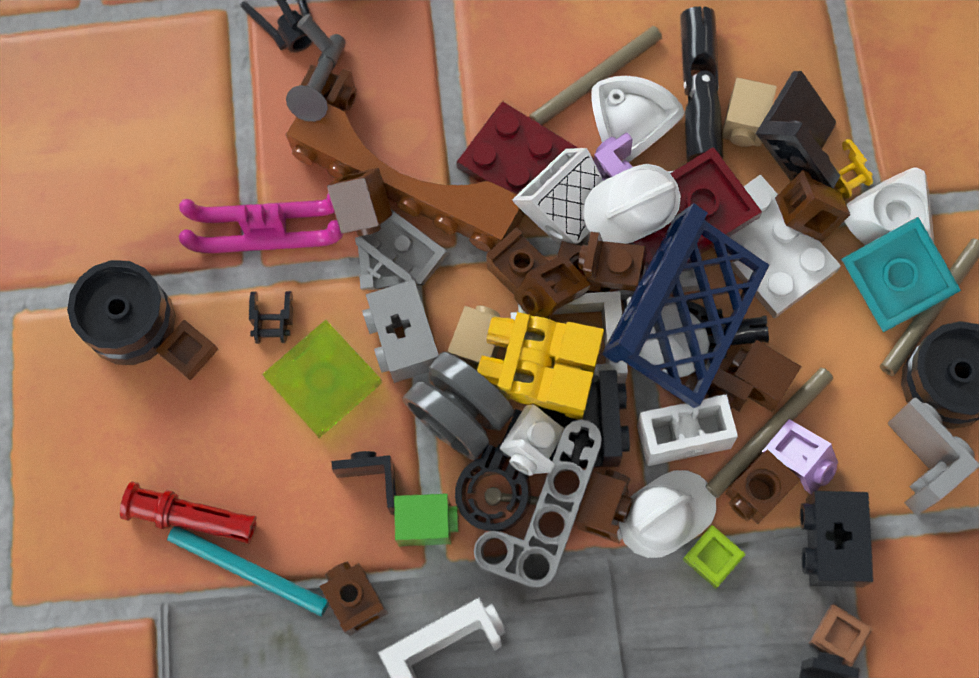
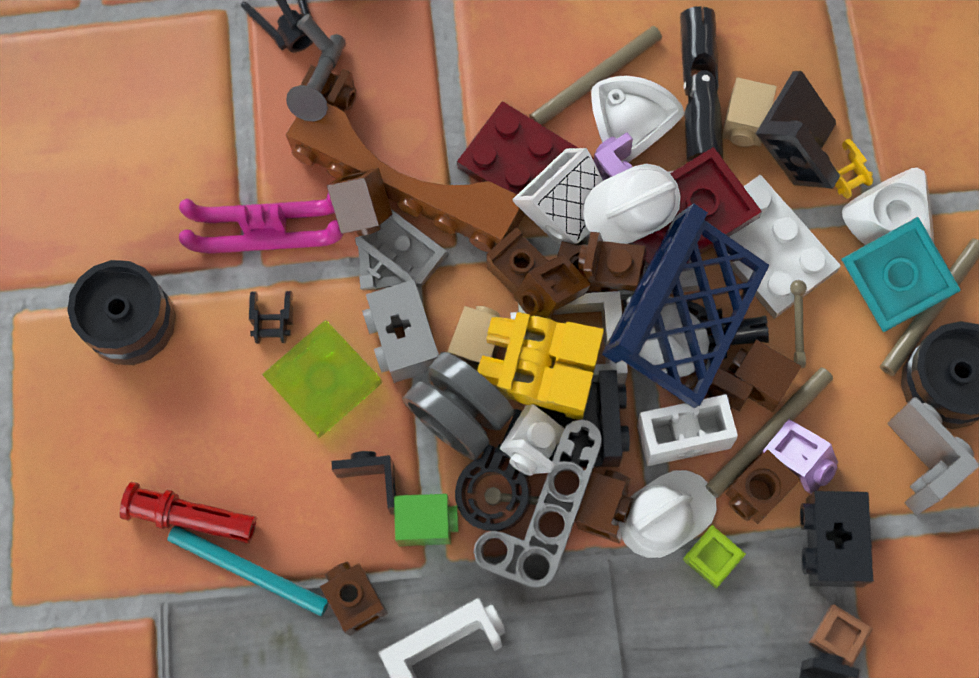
(187, 349): reddish brown plate -> none
(798, 289): none -> dark tan hinge
(812, 207): reddish brown brick -> none

